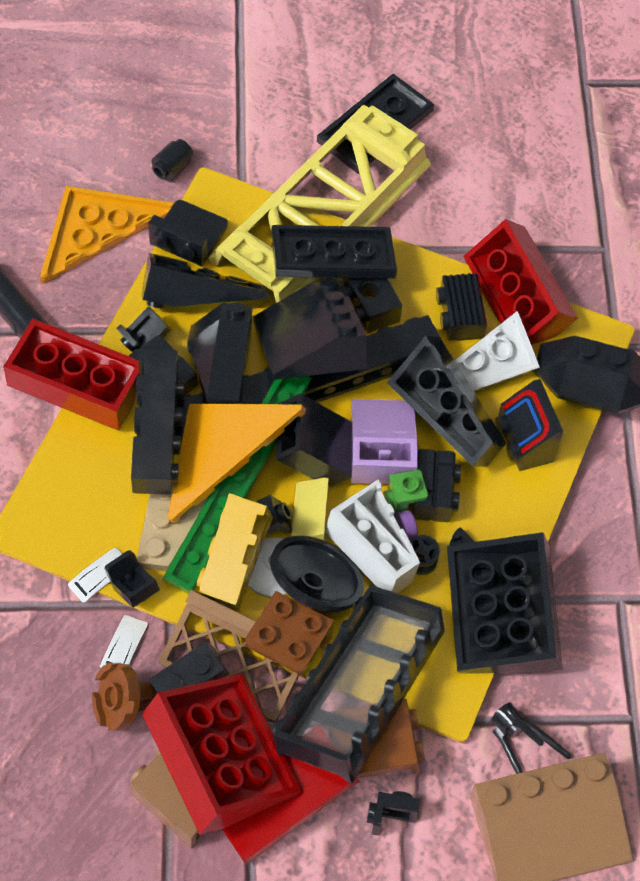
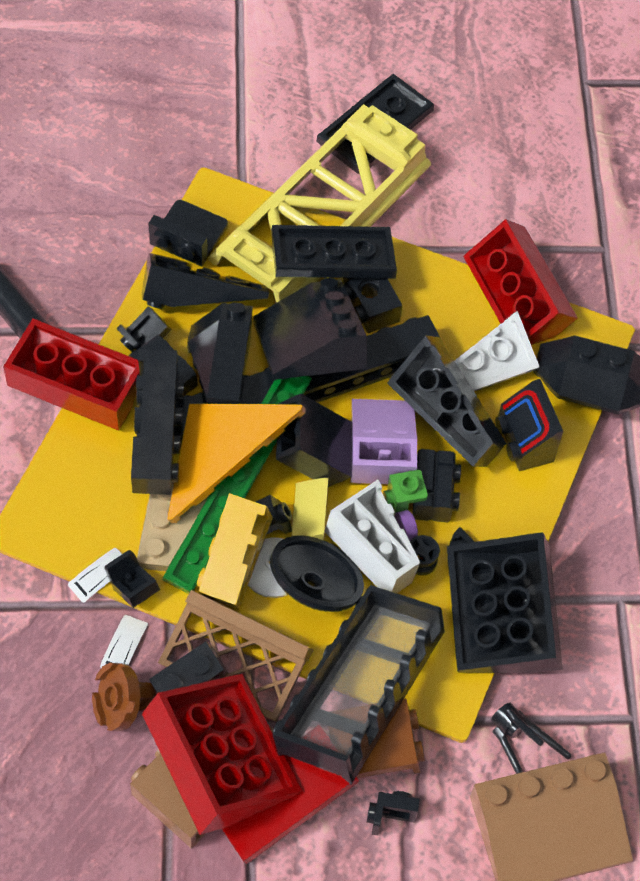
(94, 222): light orange tile -> none
(172, 159): black brick -> none
(289, 633): dark orange bracket -> none
(462, 306): black brick -> none

